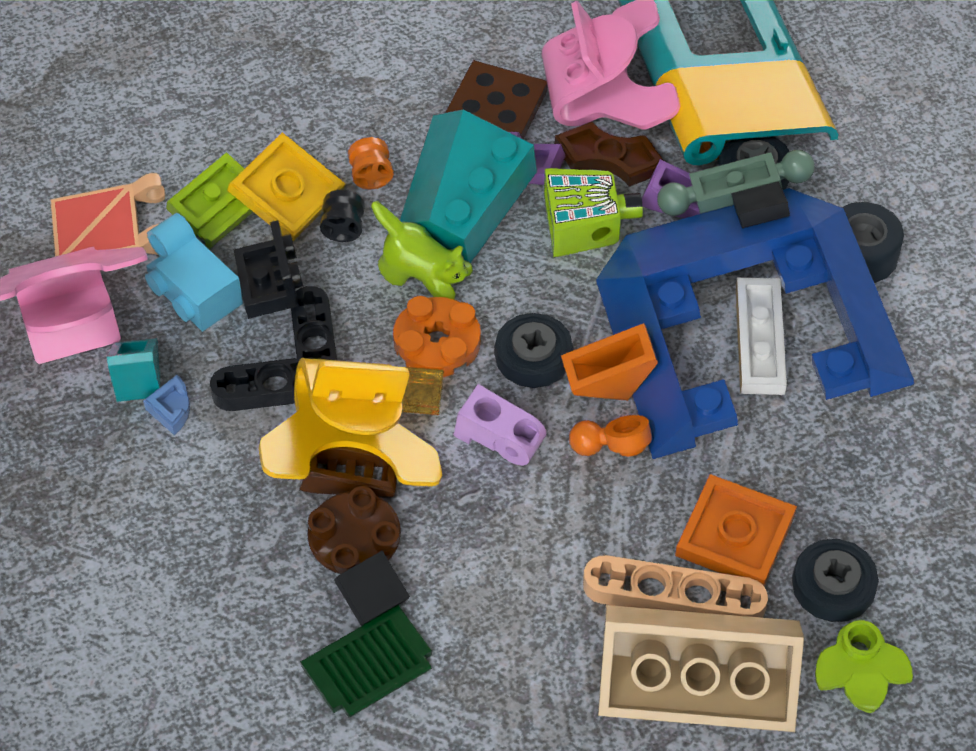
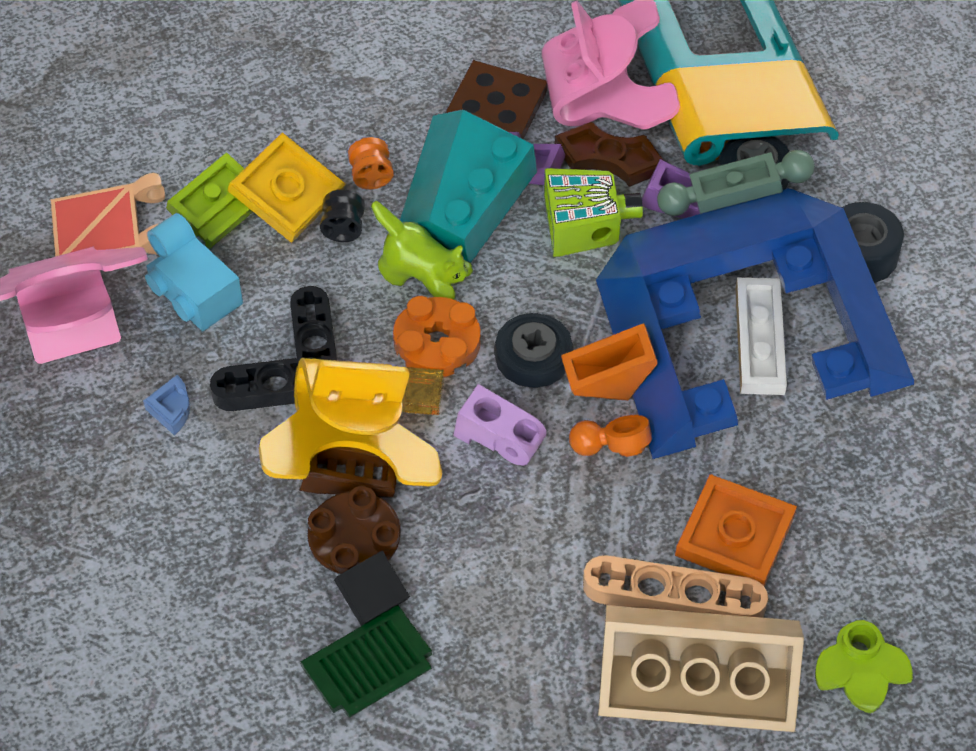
(134, 369): teal slope -> none
(267, 276): black bracket -> none
(760, 204): black piece -> none
(827, 596): black wheel -> none

